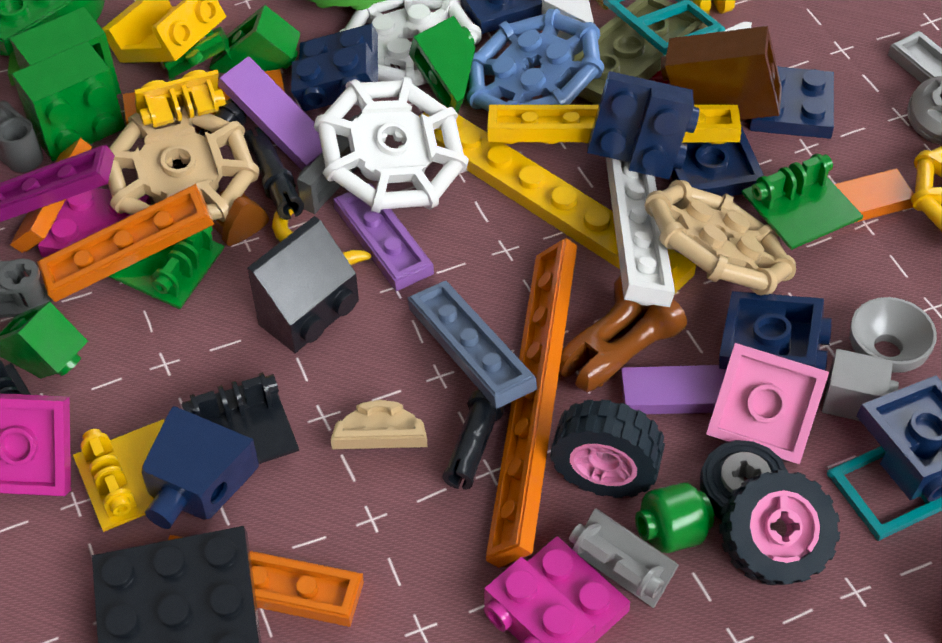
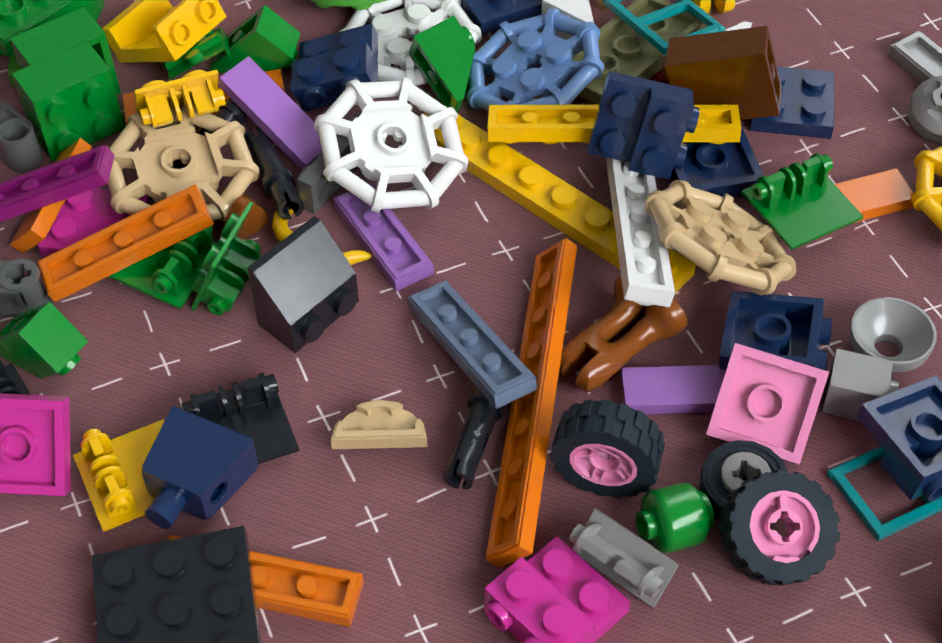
(226, 267): none -> green hinge

